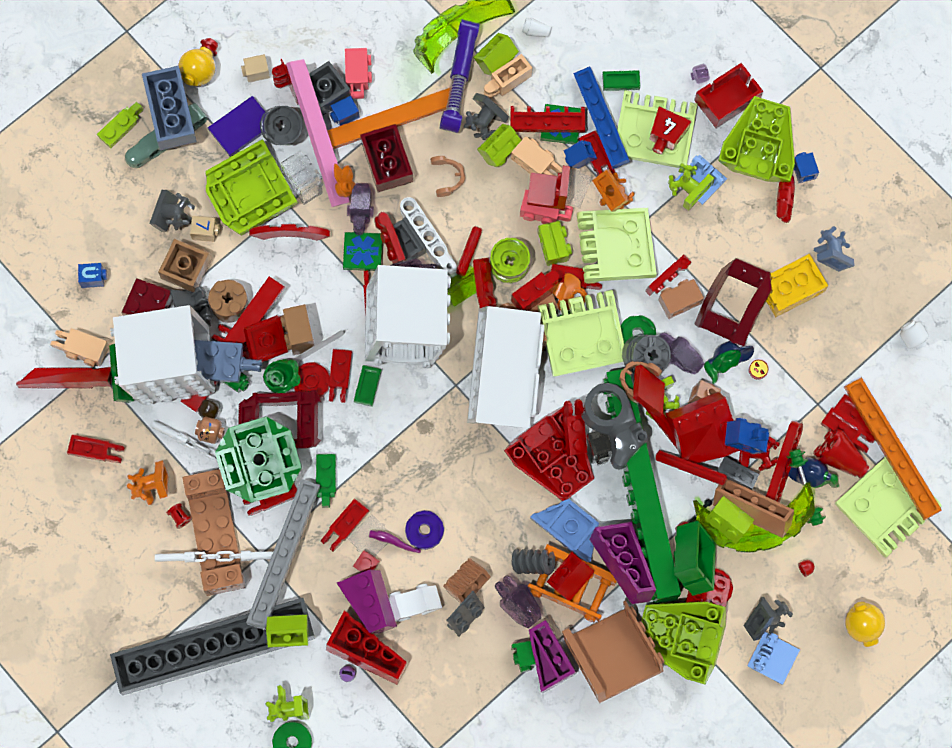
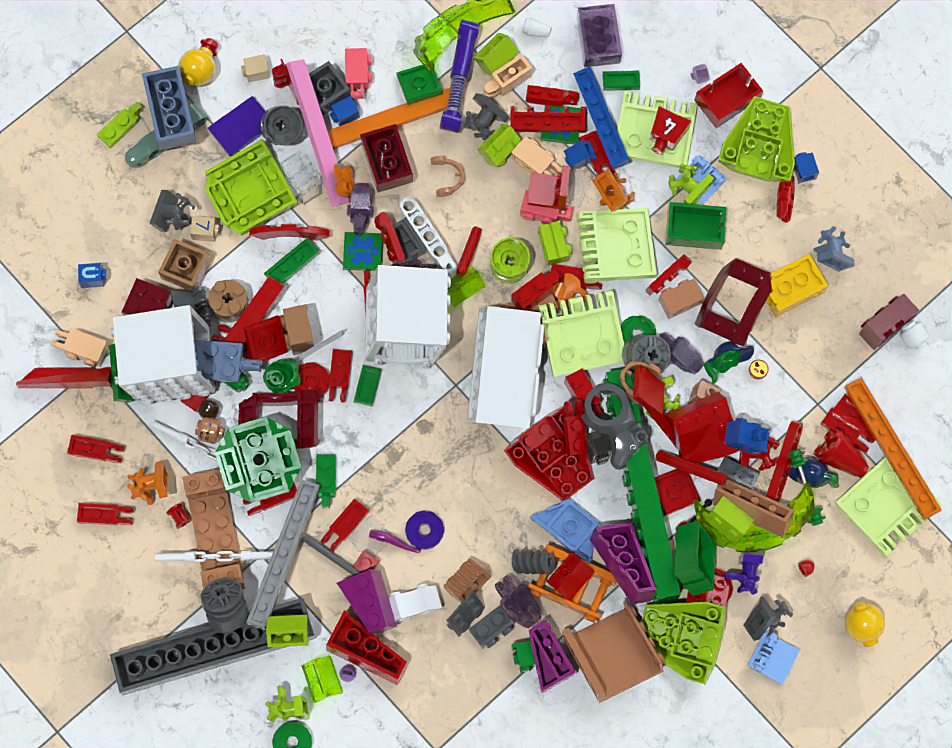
(102, 514): none -> red hinge
(224, 605): none -> dark grey wheel
(293, 261): none -> green plate
(322, 678): none -> clear neon green panel
(330, 555): none -> dark grey bar
(418, 84): none -> green tile
(483, 282): red hinge -> none
(491, 627): none -> dark grey bracket
(550, 96): none -> red hinge
(579, 387): none -> red brick
(599, 35): none -> clear purple brick
(675, 491): none -> red tile
(695, 225): none -> green piece
(749, 572): none -> dark purple piece
(888, 321): none -> wedge

